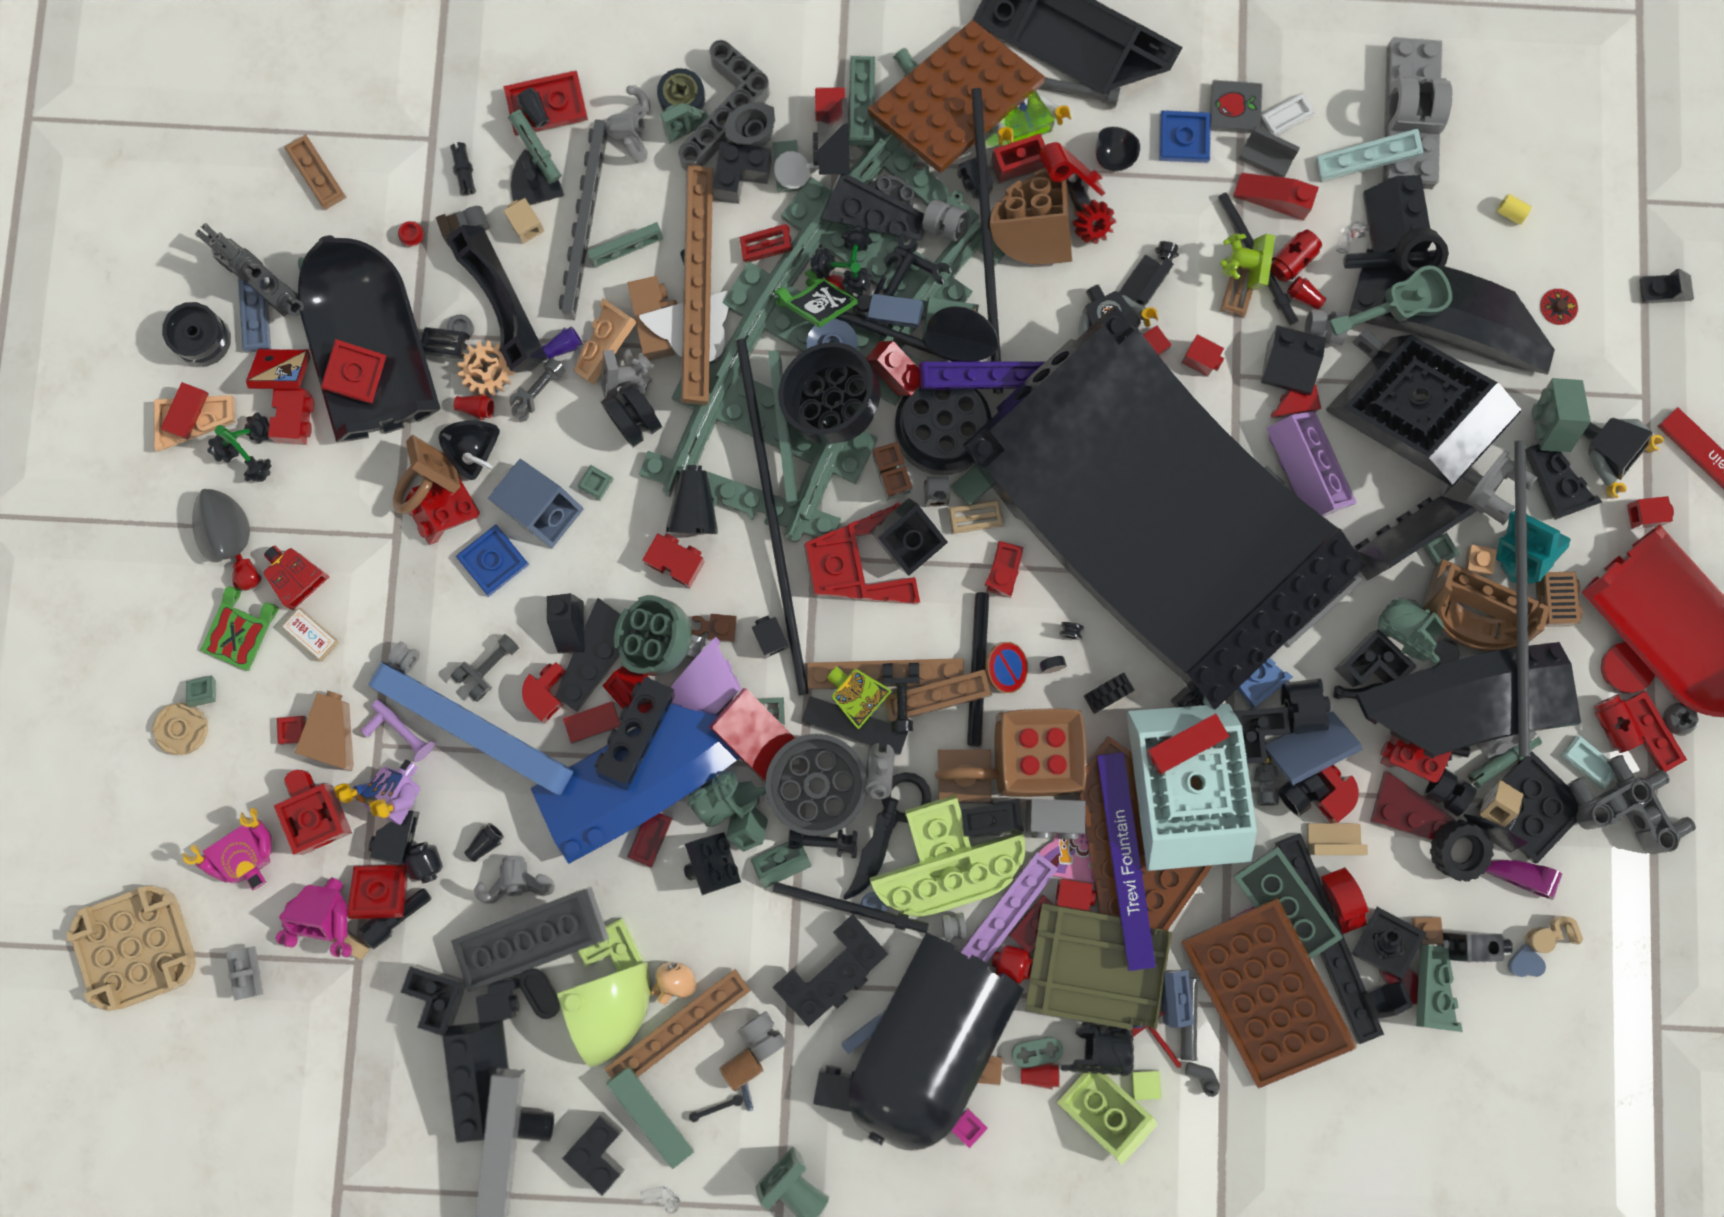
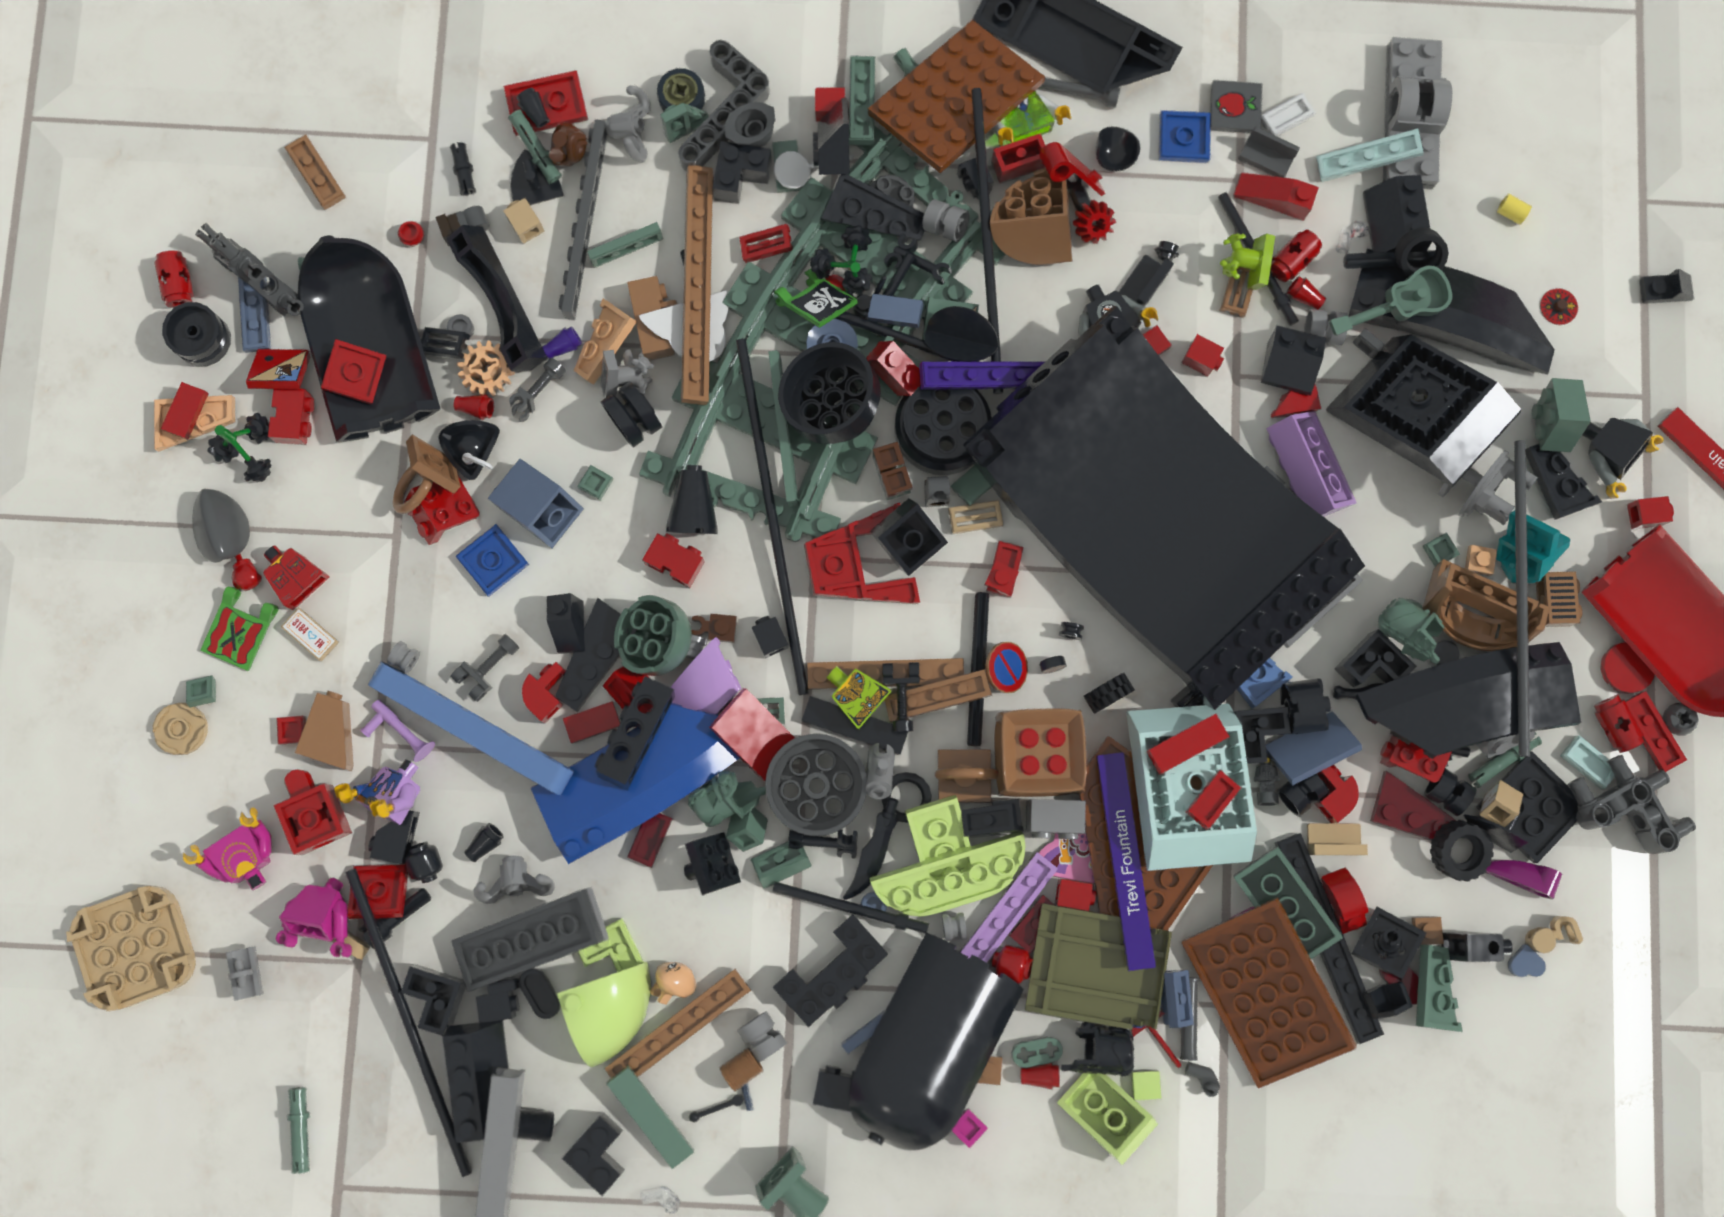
(171, 266): none -> red piece
(299, 1130): none -> sand green pin
(408, 1021): none -> black piece
(567, 145): none -> reddish brown hair
(1213, 800): none -> red tile
(1410, 534): black slope -> none

